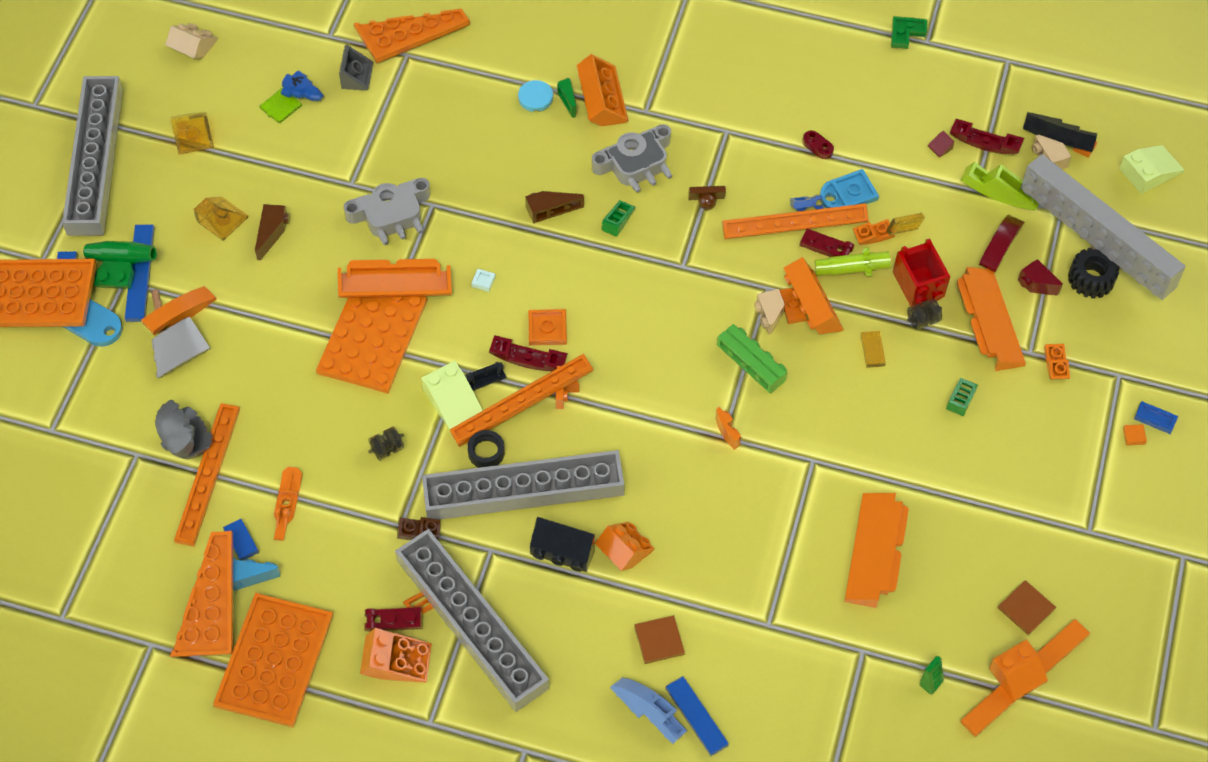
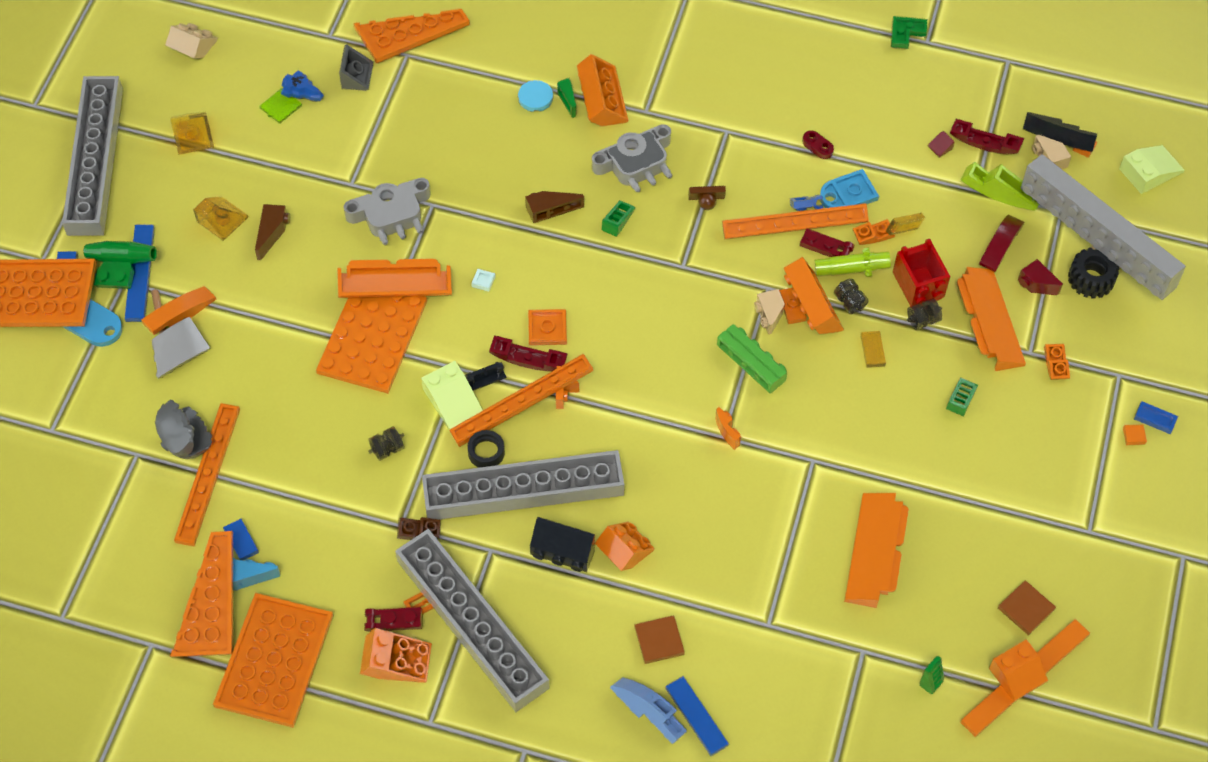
(289, 492): orange piece -> none
(853, 299): none -> clear smoke wheel

